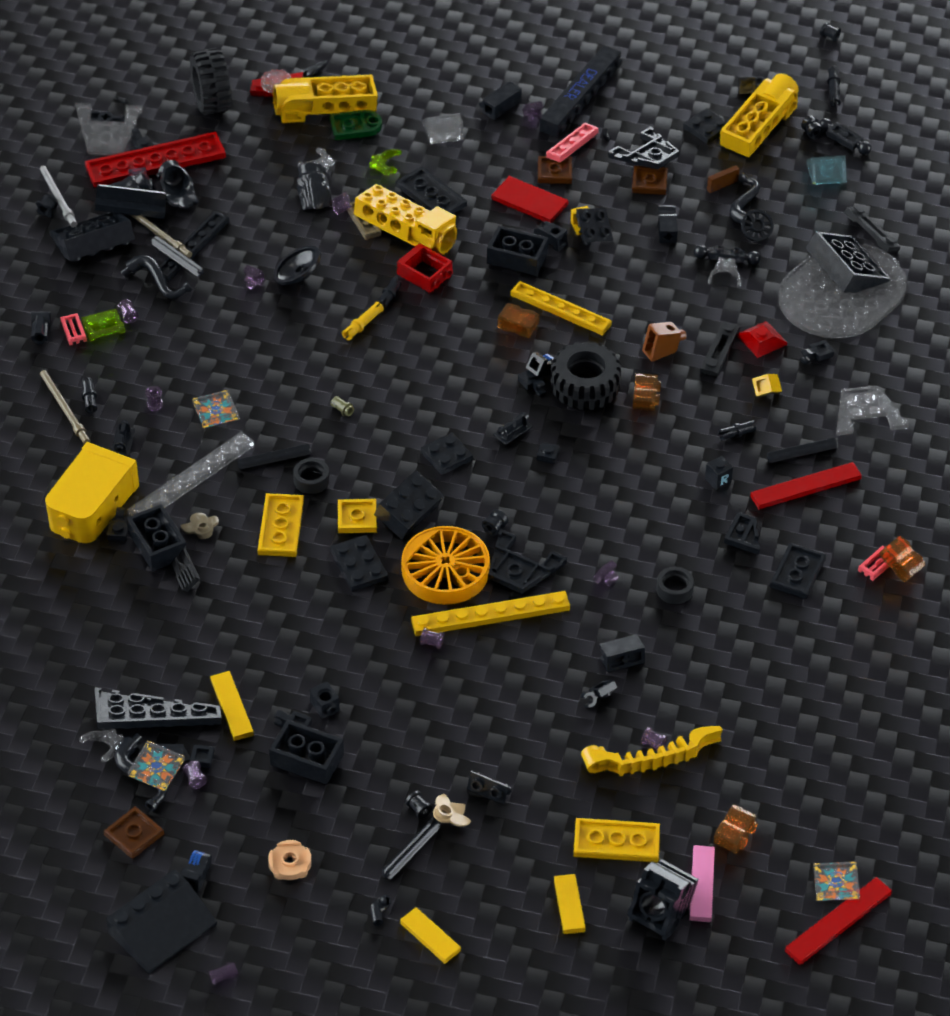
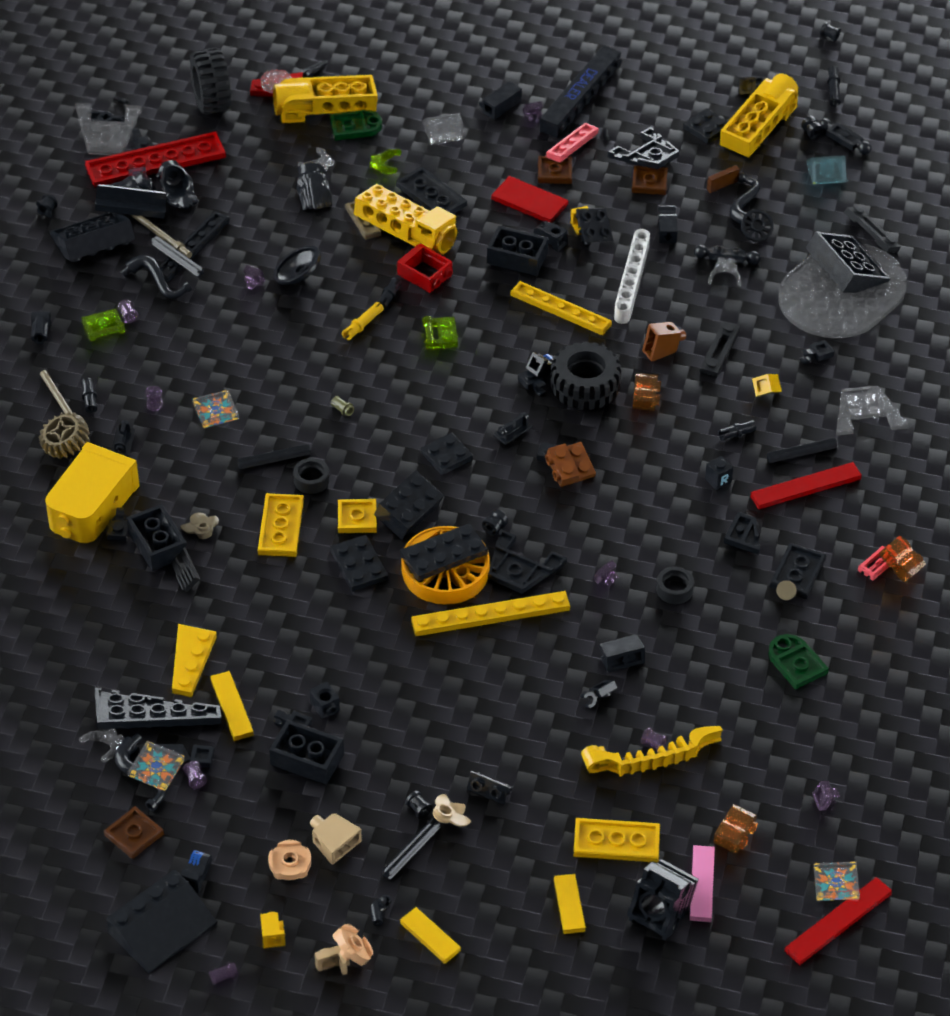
(64, 435): none -> dark tan gear
(67, 213): light grey bar -> none
(77, 338): coral tile -> none
(191, 655): none -> yellow wing
(195, 474): clear plate -> none
(272, 930): none -> yellow brick
(329, 958): none -> tan bracket
(335, 836): none -> tan torso
(341, 203): clear purple tile -> none
(352, 945): none -> light nougat plate
(432, 638): clear purple bush -> none
(443, 552): none -> black plate
(446, 332): none -> clear neon green plate
(518, 320): clear orange brick -> none
(569, 463): none -> dark orange plate
(632, 276): none -> white beam
(762, 339): red slope -> none
(786, 590): none -> dark tan tile
(797, 661): none -> dark green tile
(825, 795): none -> clear purple tile

